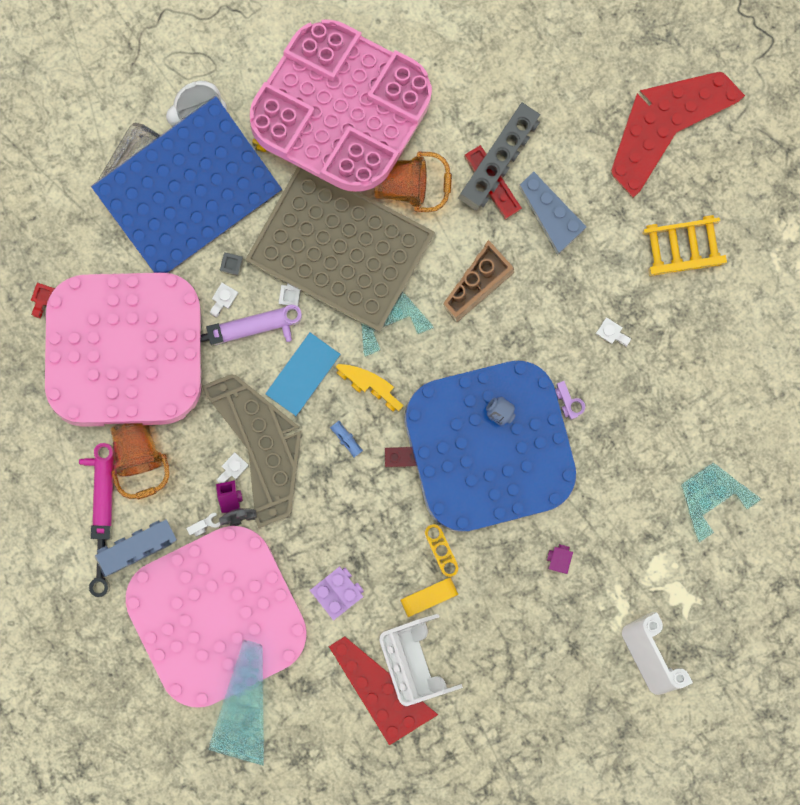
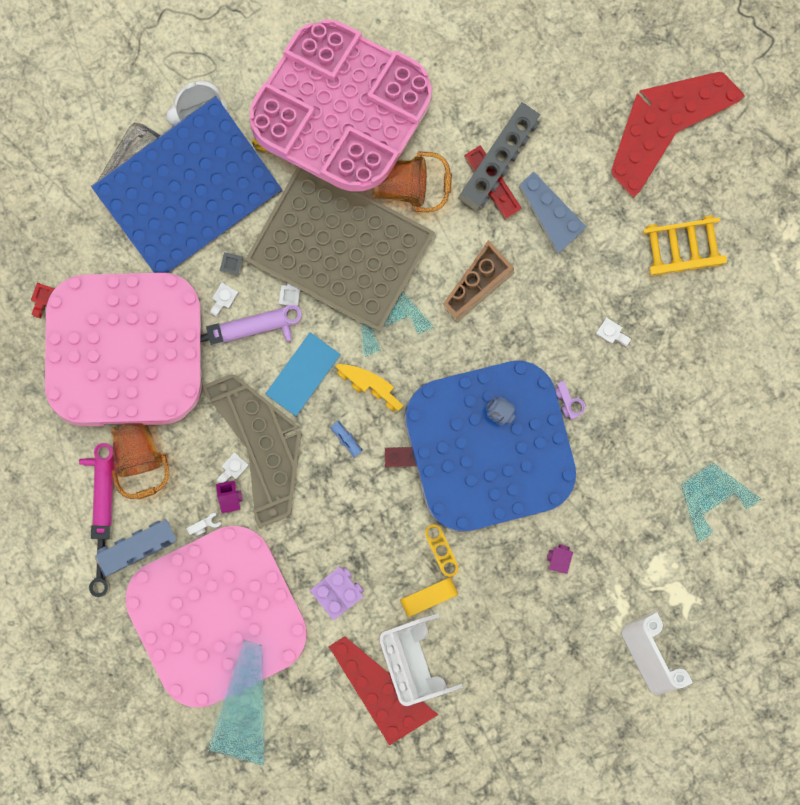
(235, 516): dark grey dish -> none

